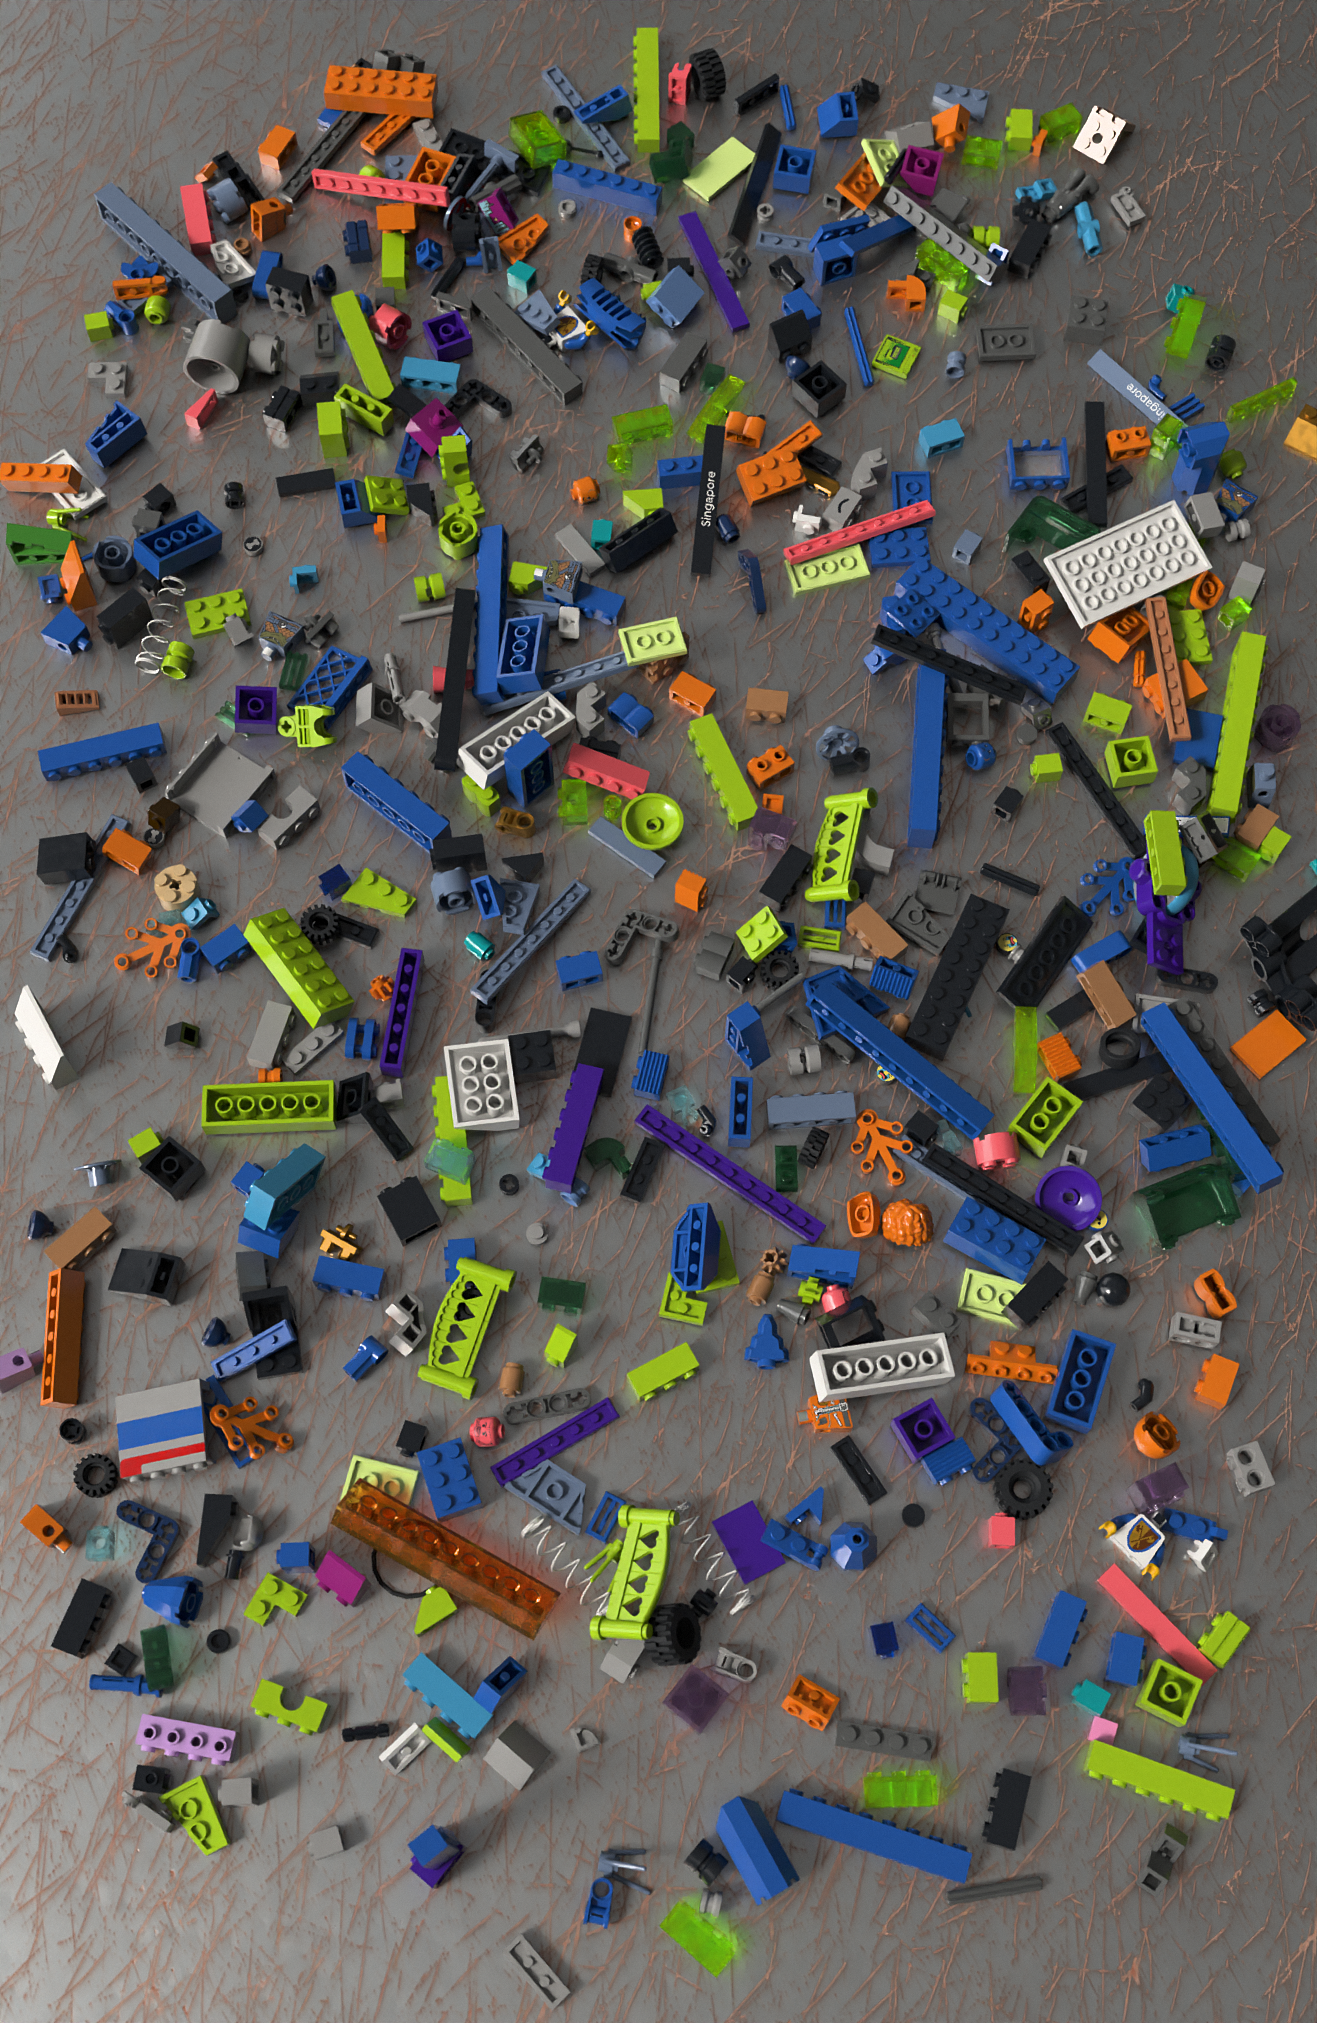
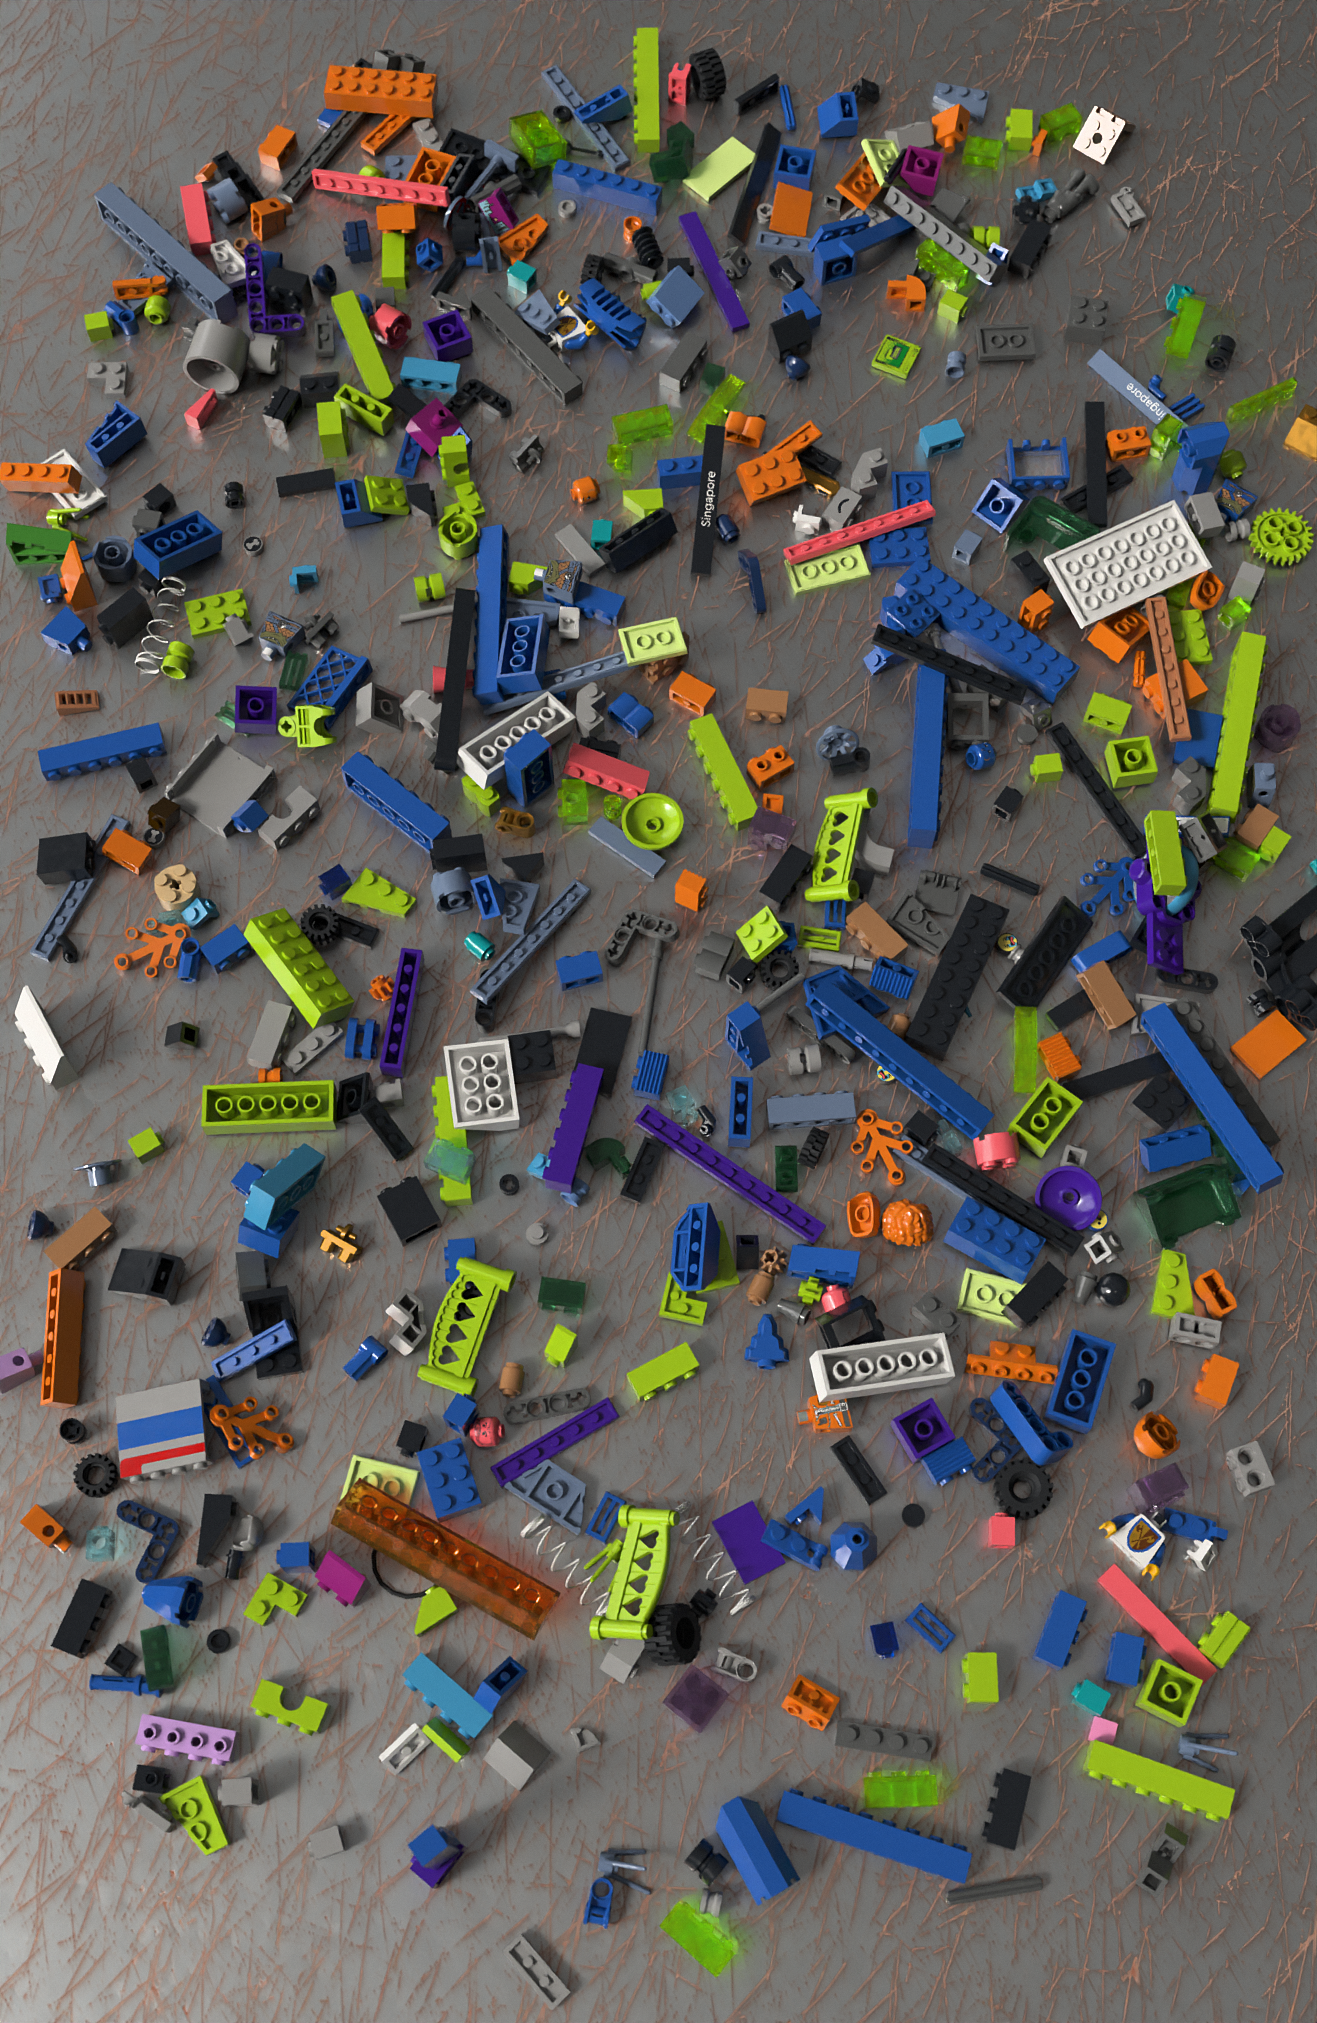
(139, 269): blue plate -> none
(172, 1168): black brick -> none
(260, 300): none -> dark purple beam
(349, 1278): blue brick -> none
(365, 1732): black axle -> none
(380, 528): orange plate -> none
(393, 673): light grey pin -> none
(461, 1413): none -> blue brick
(747, 1252): none -> black brick
(790, 210): none -> orange tile
(819, 389): black brick -> none
(859, 346): blue axle -> none
(1000, 504): none -> blue slope
(1026, 1691): clear purple brick -> none
(1088, 229): dark azure piece -> none
(1122, 1035): black tyre -> none
(1172, 1286): none -> lime wing
(1284, 543): none -> lime gear

